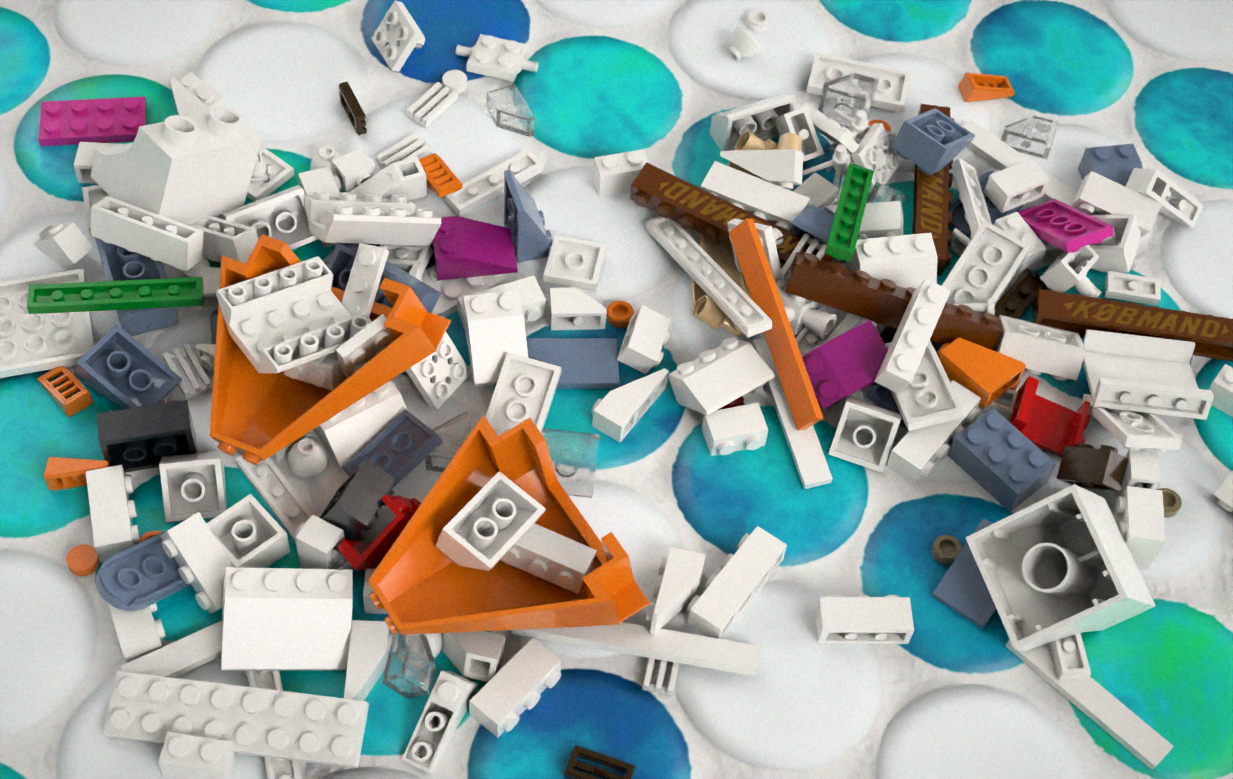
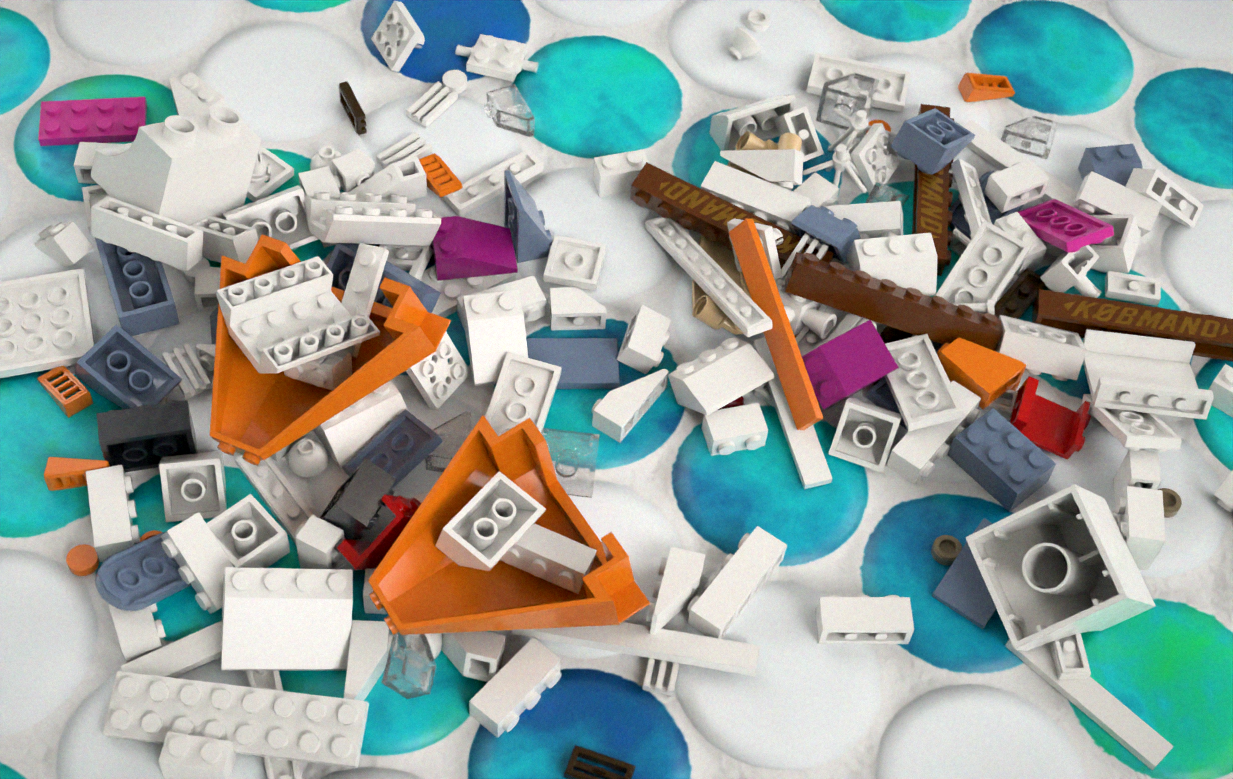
(115, 295): green plate -> none
(363, 346): white plate -> none
(439, 720): white slope -> none
(619, 314): orange tile -> none
(830, 128): white plate -> none
(849, 213): green plate -> none
(912, 336): white brick -> none
(1093, 467): dark brown brick -> none

